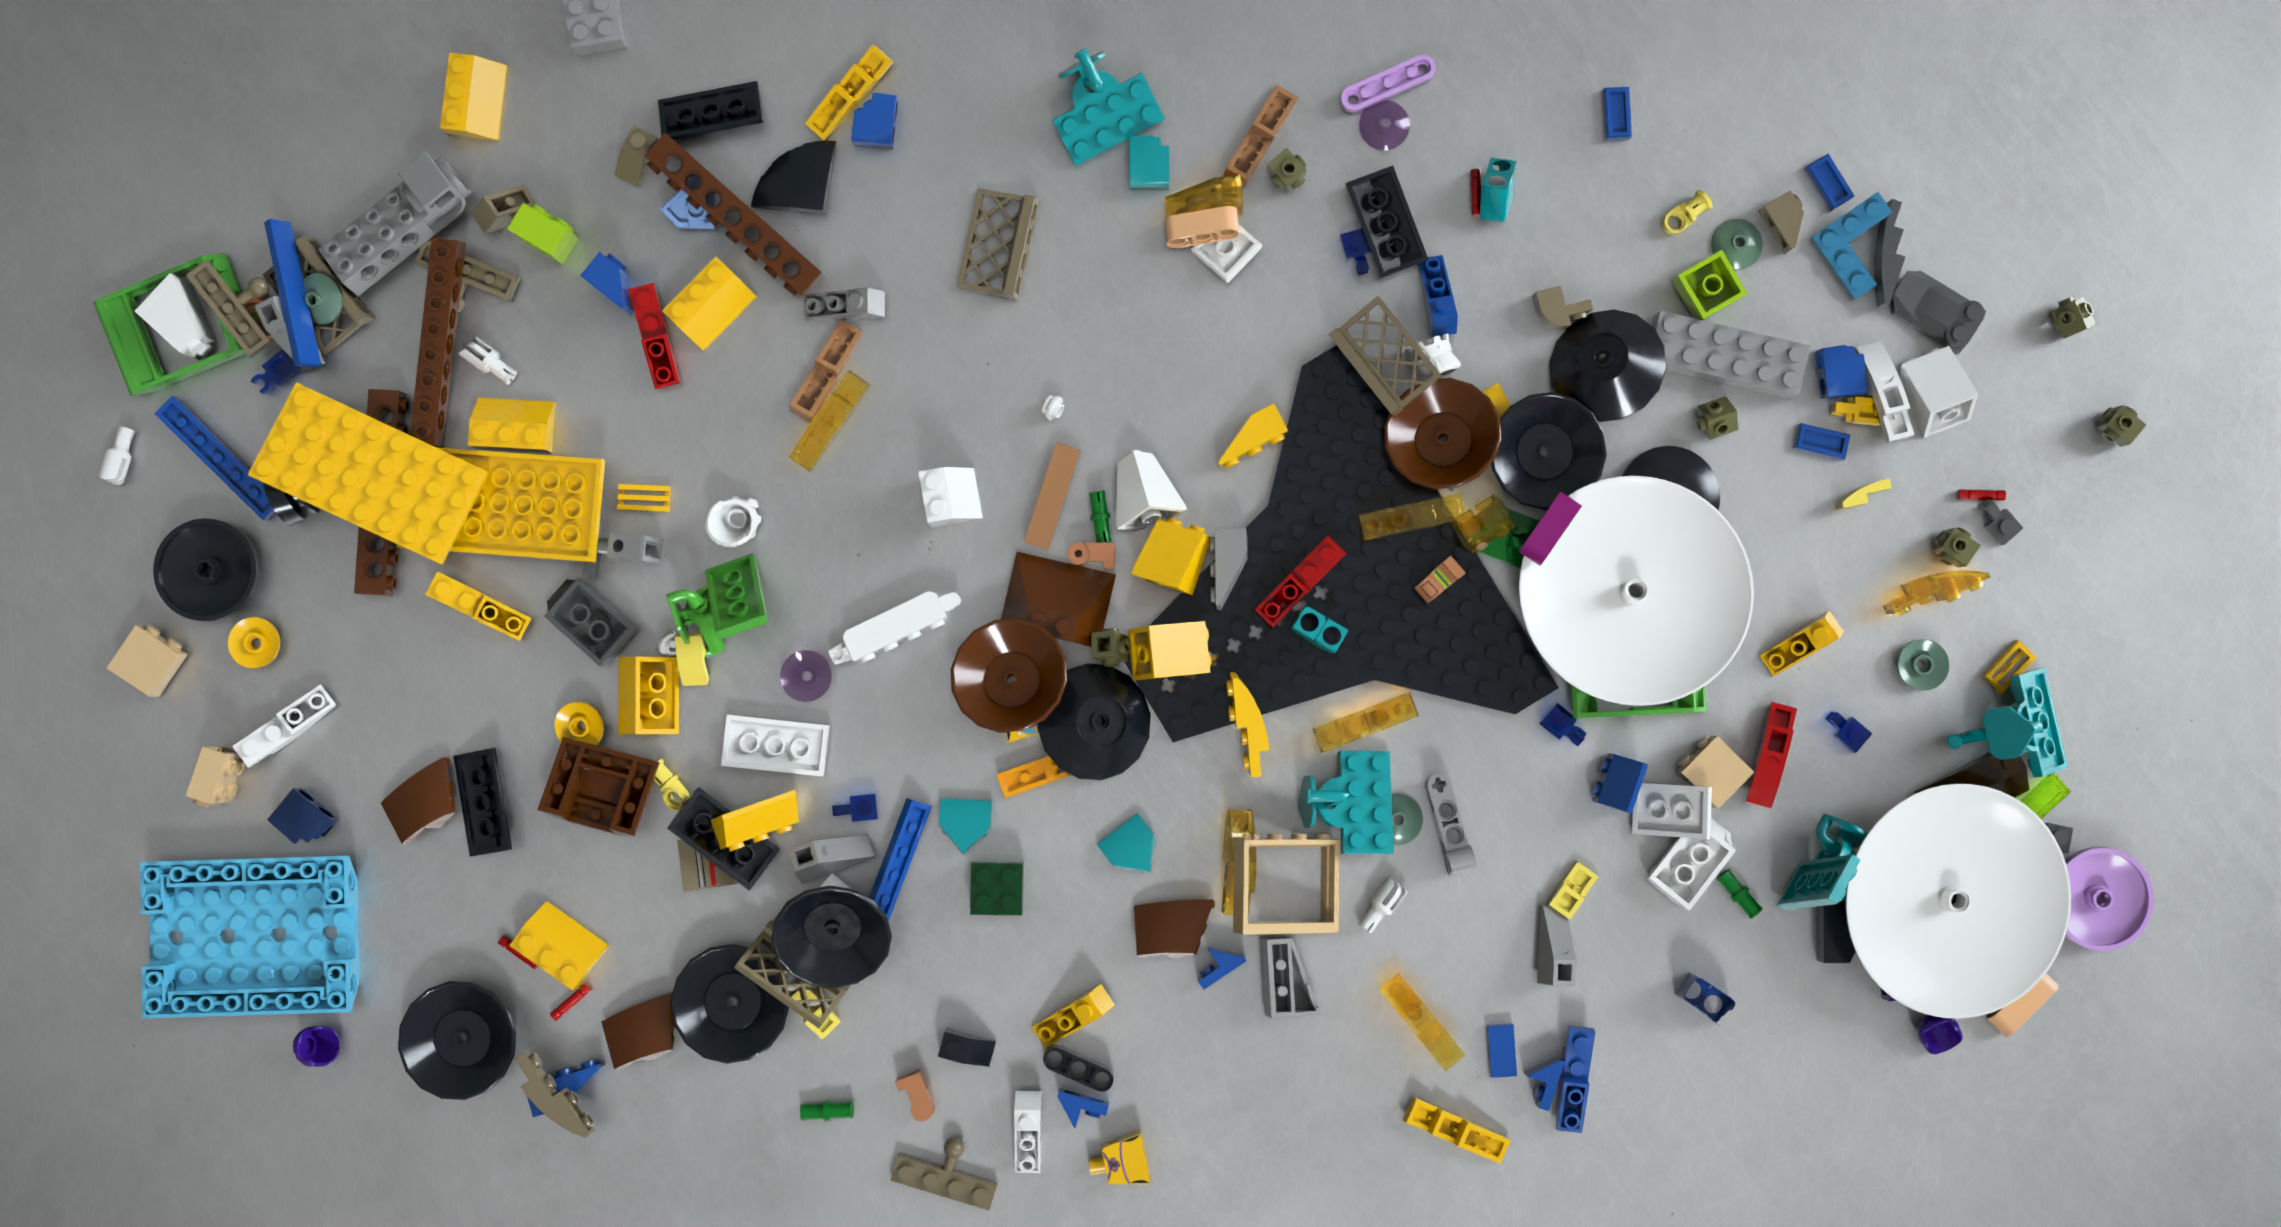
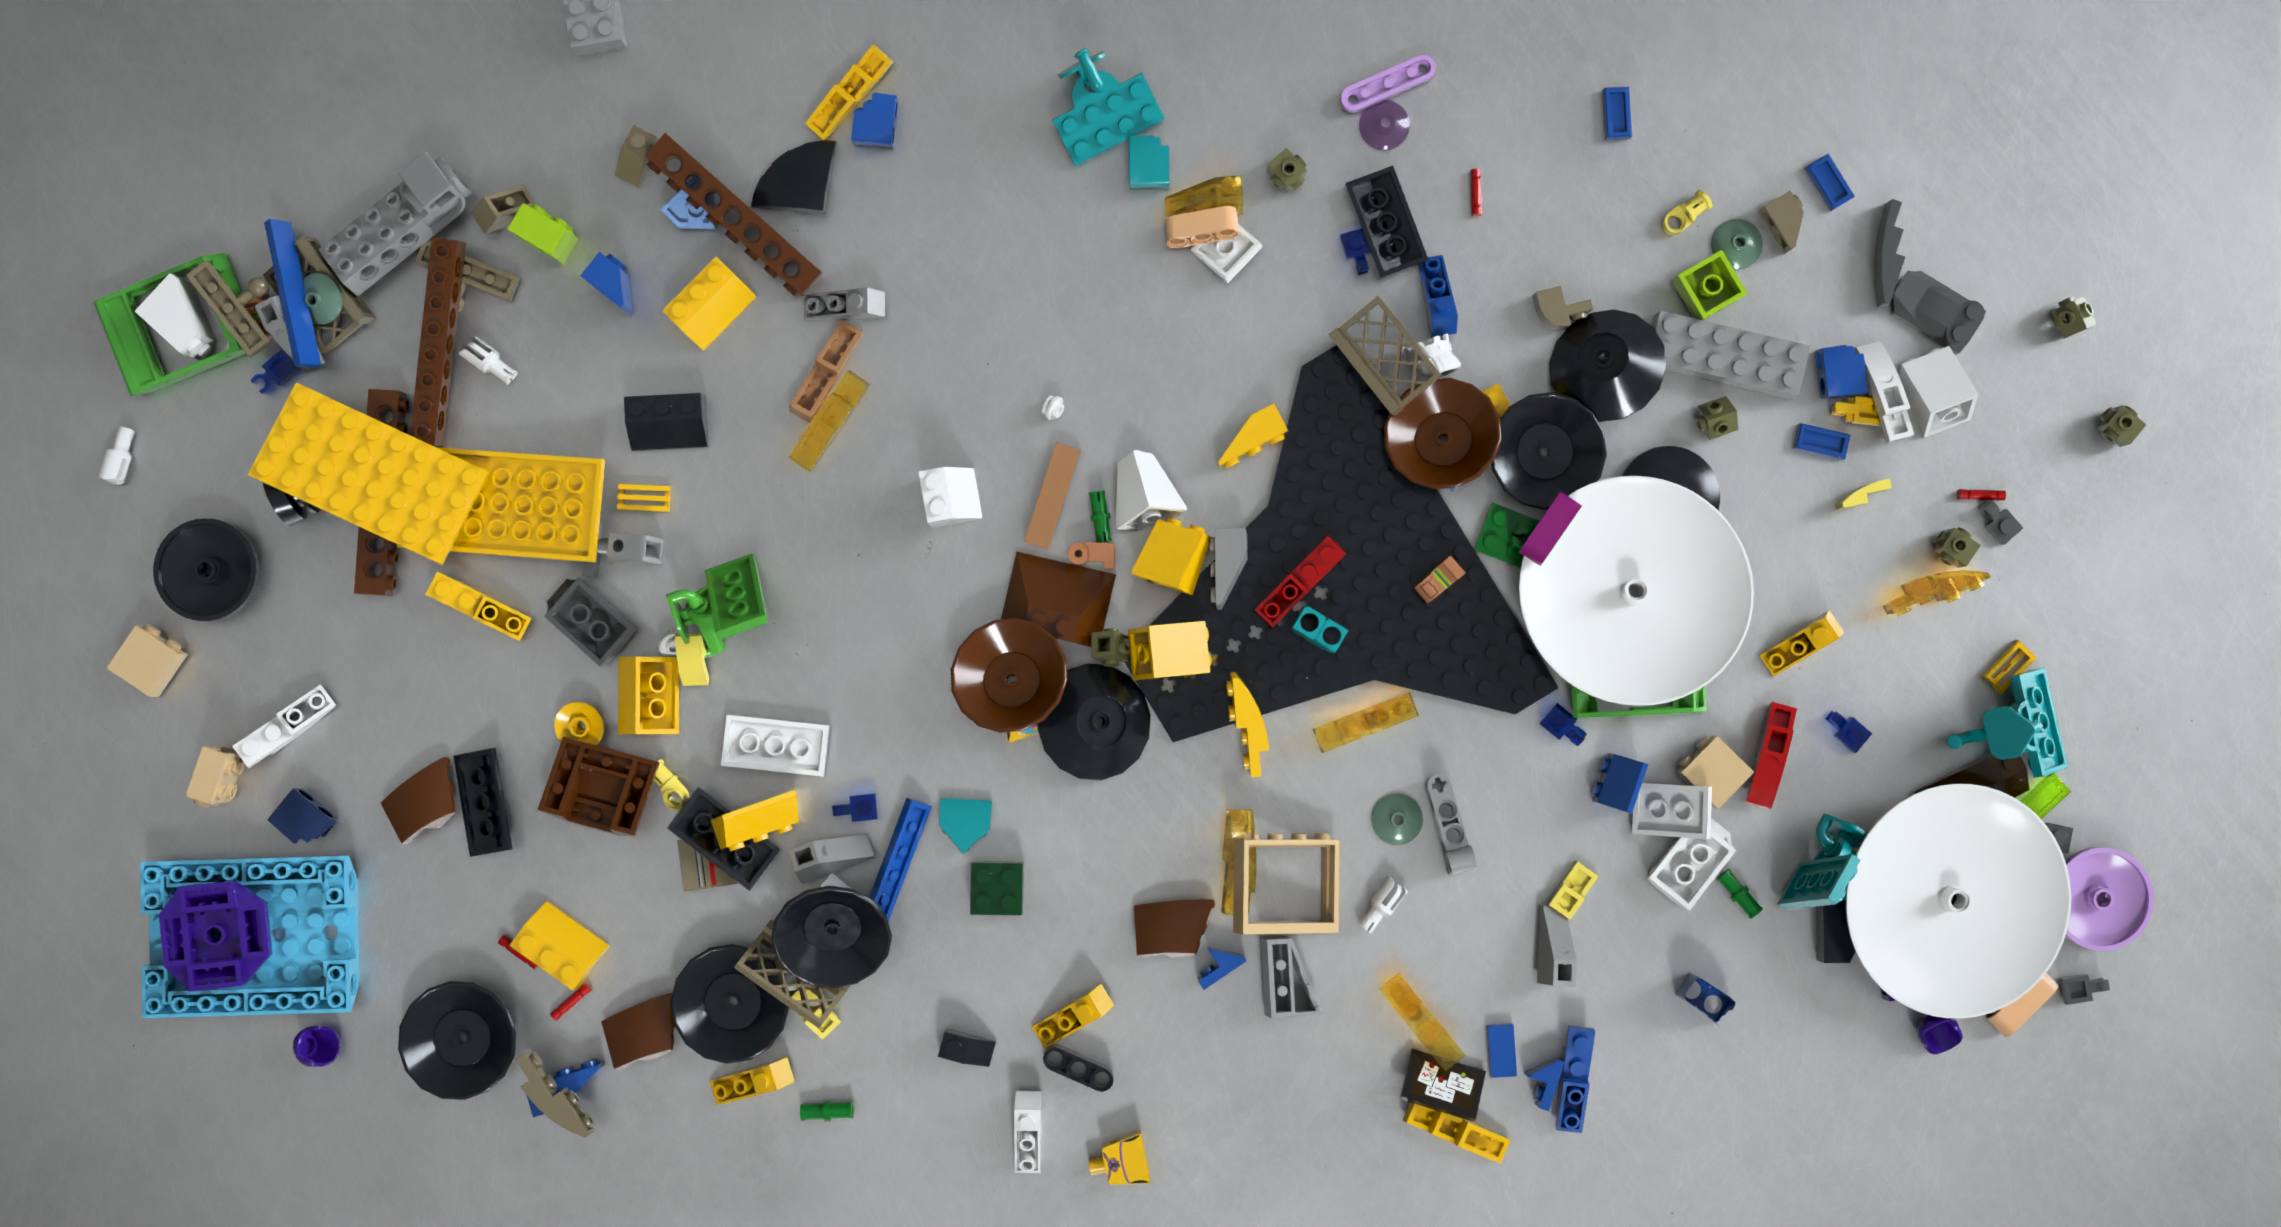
(188, 938): none -> dark purple piece
(215, 455): blue plate -> none
(242, 642): yellow dish -> none
(473, 97): yellow slope -> none
(512, 425): yellow slope -> none
(655, 335): red slope -> none
(666, 421): none -> black slope
(711, 110): black slope -> none
(732, 521): white hair -> none
(752, 1081): none -> yellow slope
(792, 676): clear purple dish -> none
(893, 626): white hinge -> none
(918, 1093): nougat leg -> none
(945, 1180): dark tan plate -> none
(1019, 242): dark tan fence -> none
(1029, 776): light orange hinge -> none
(1074, 1102): blue slope -> none
(1130, 846): teal slope -> none
(1261, 135): medium nougat slope -> none
(1359, 802): teal plate -> none
(1413, 516): clear yellow slope -> none
(1450, 1092): none -> tile
(1490, 523): clear yellow piece -> none
(1497, 201): teal piece -> none
(1836, 248): dark azure plate -> none
(1935, 664): sand green dish -> none
(2079, 988): none -> dark grey plate

